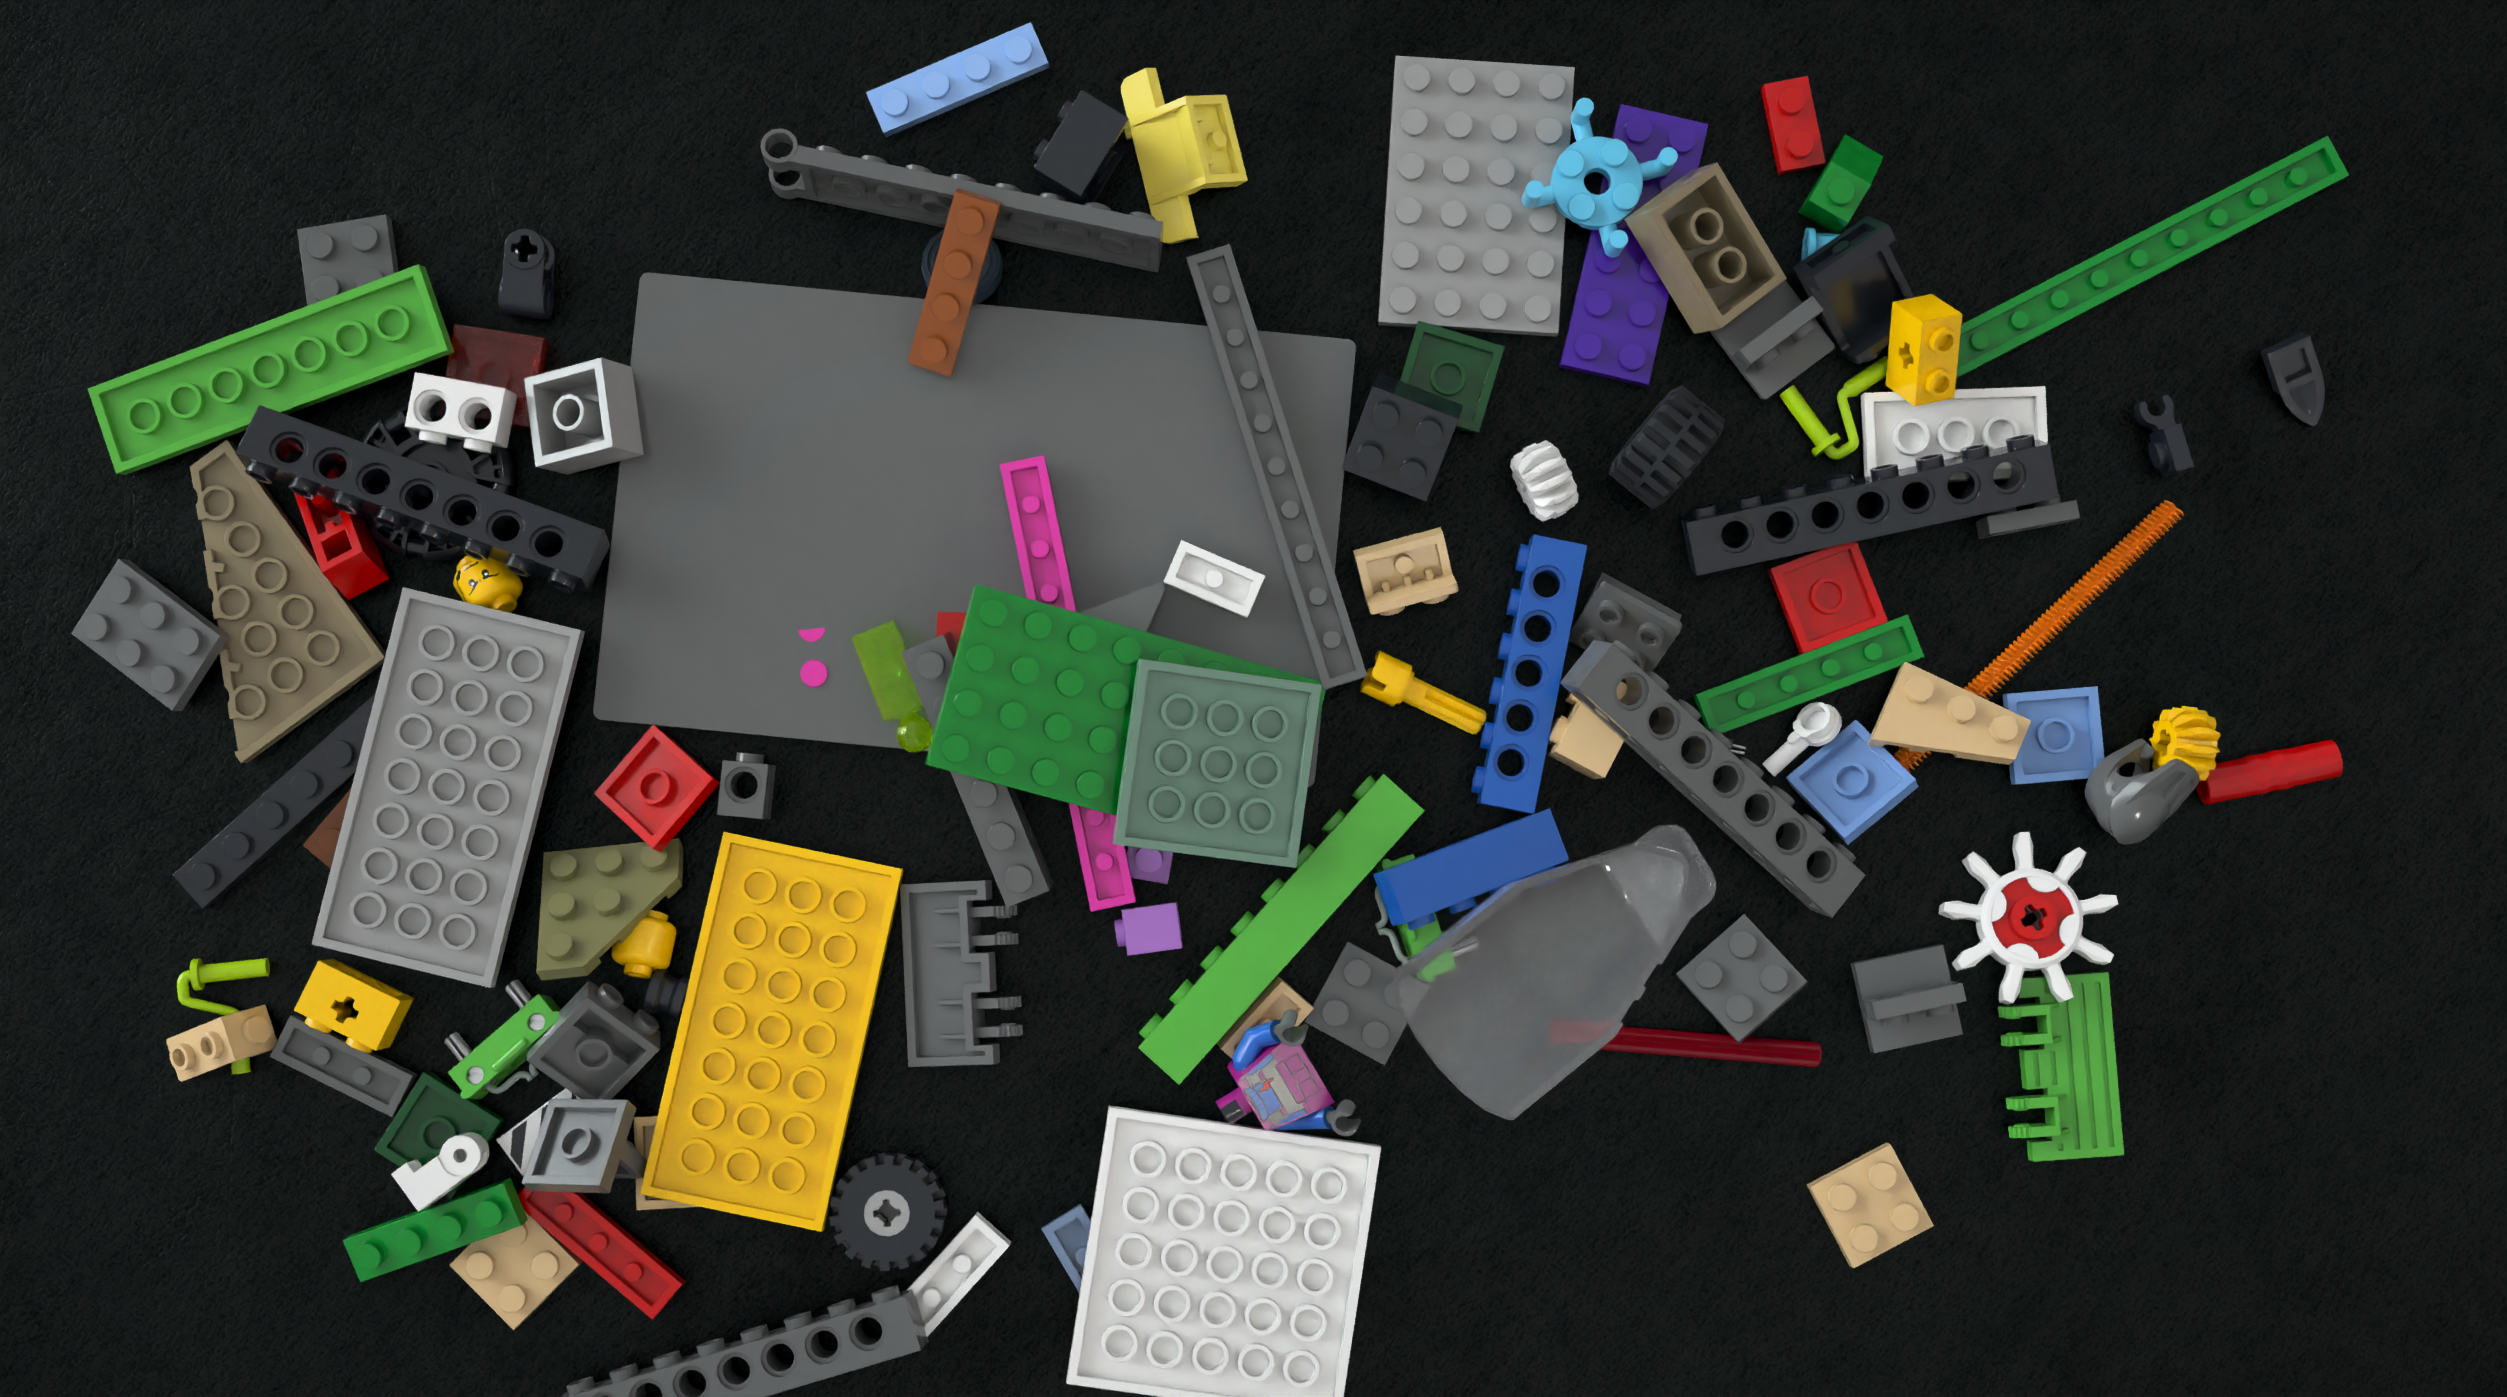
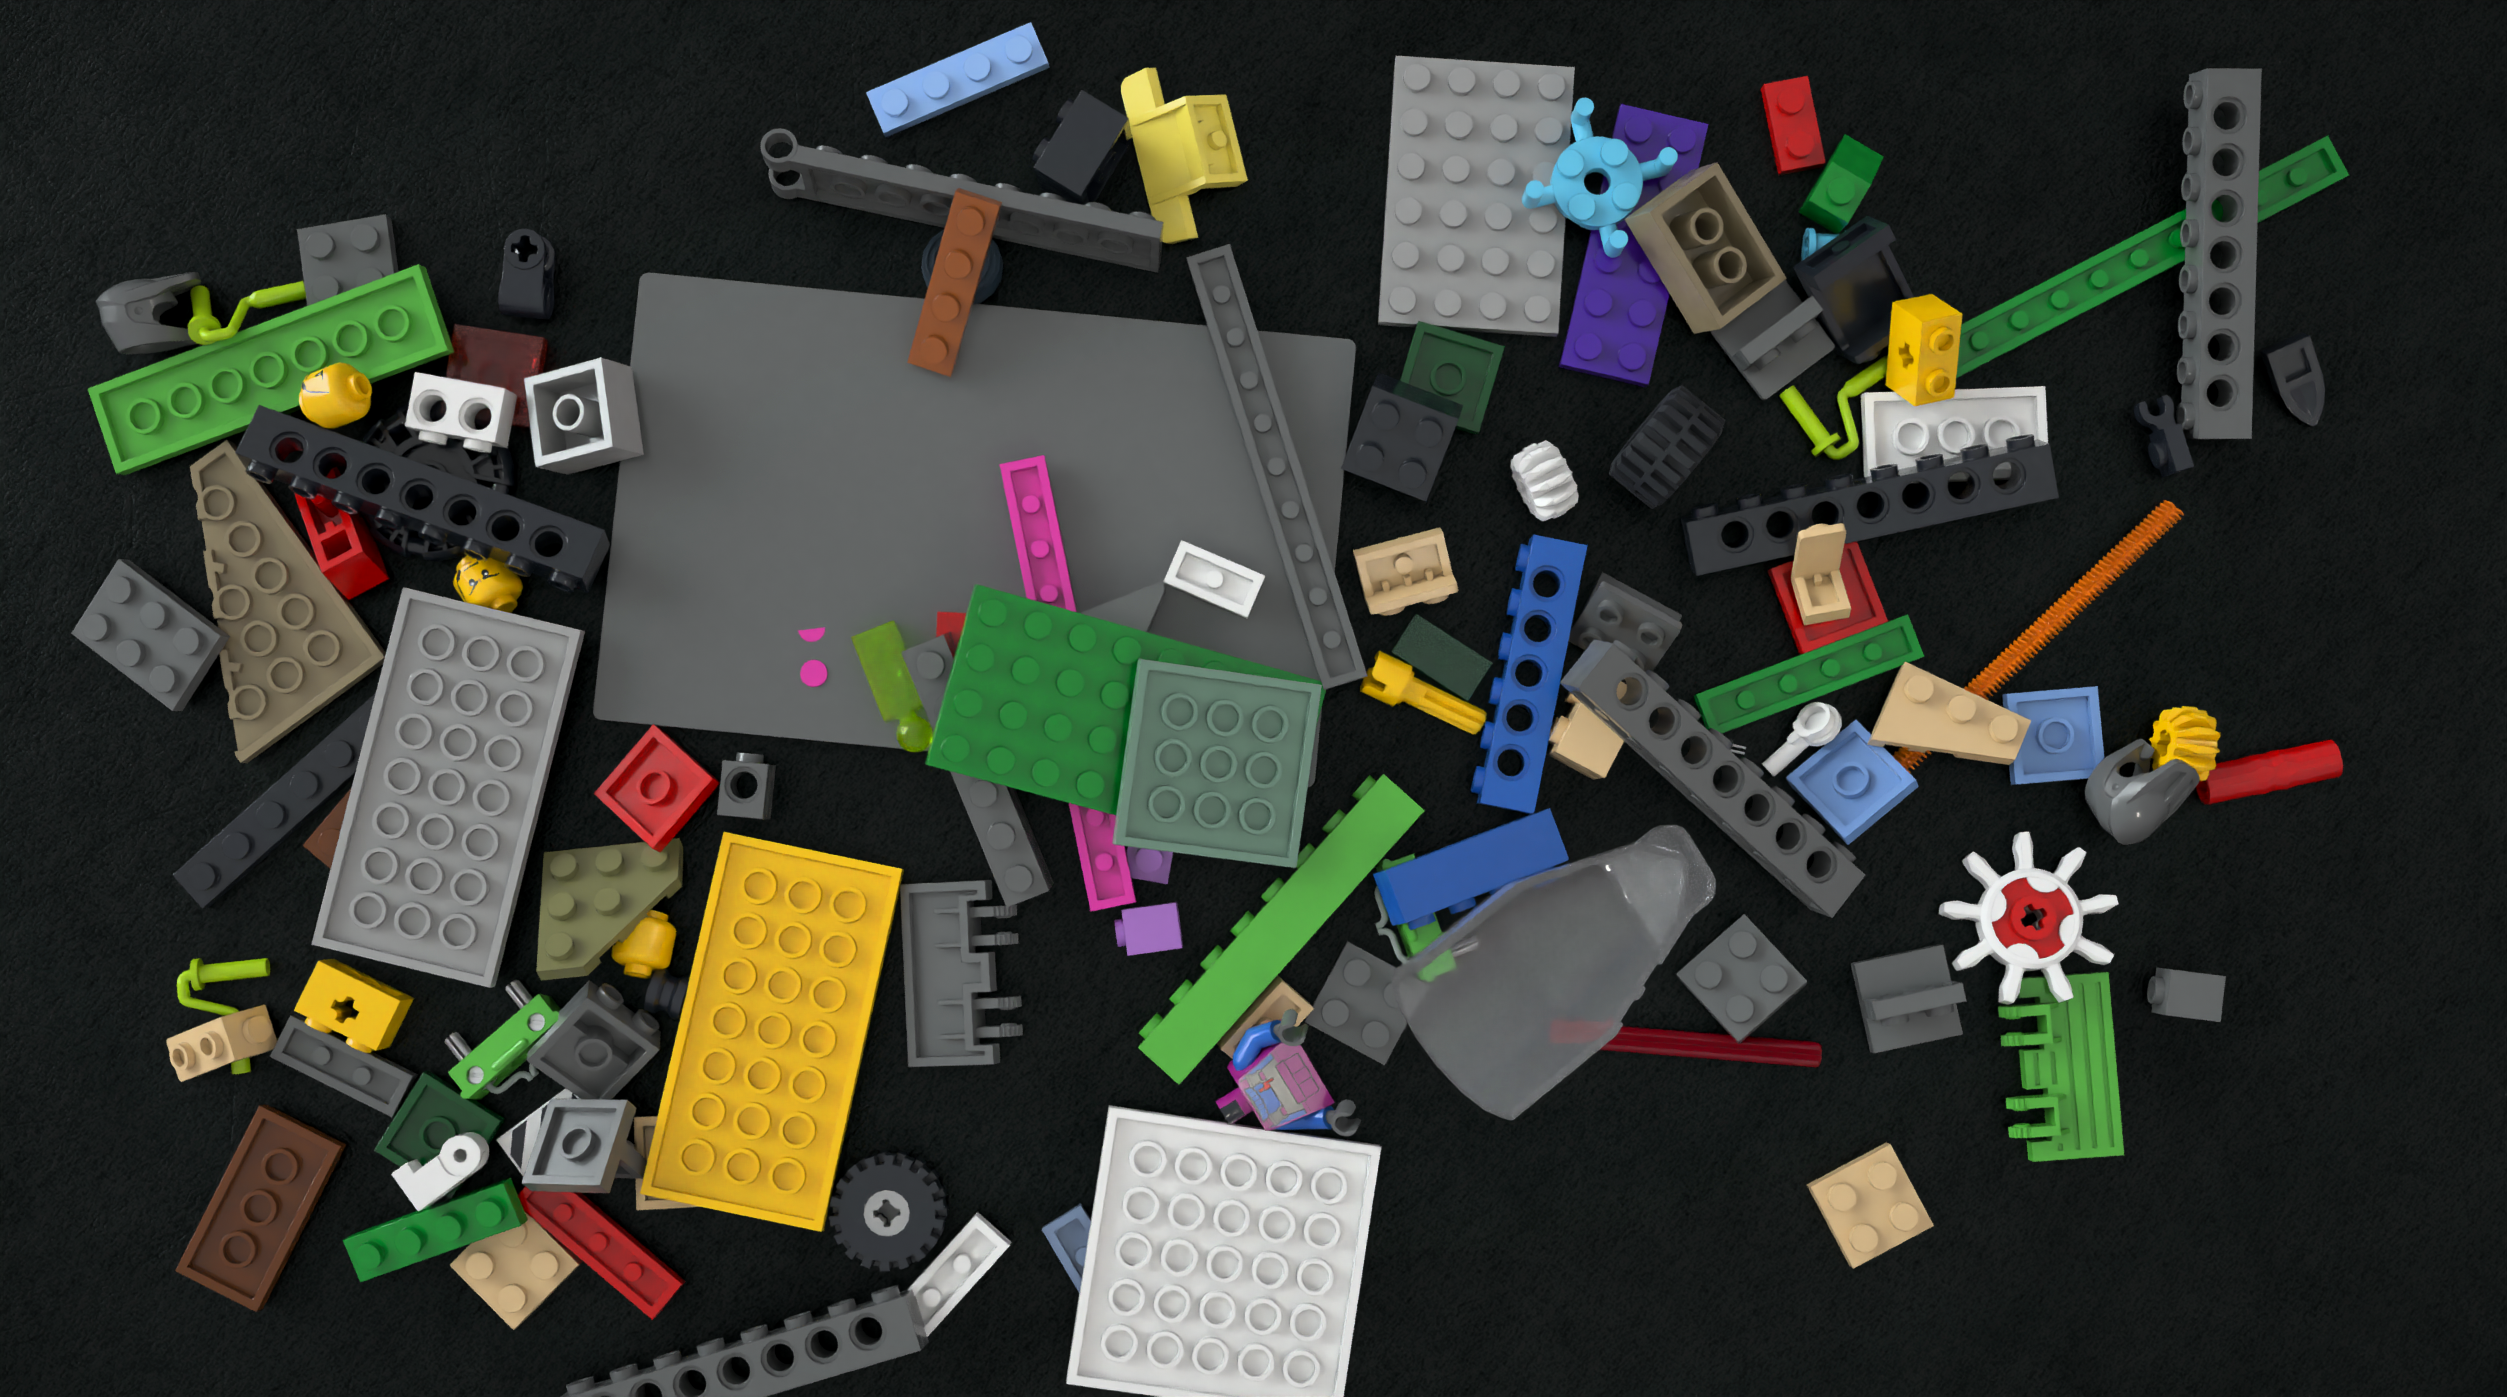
(133, 312): none -> dark grey helmet
(207, 329): none -> lime piece
(260, 1207): none -> reddish brown plate
(335, 395): none -> yellow head
(1441, 658): none -> clear green plate
(1817, 574): none -> tan bracket
(2041, 515): dark grey plate -> none
(2186, 994): none -> dark grey brick
(2234, 280): none -> dark grey brick

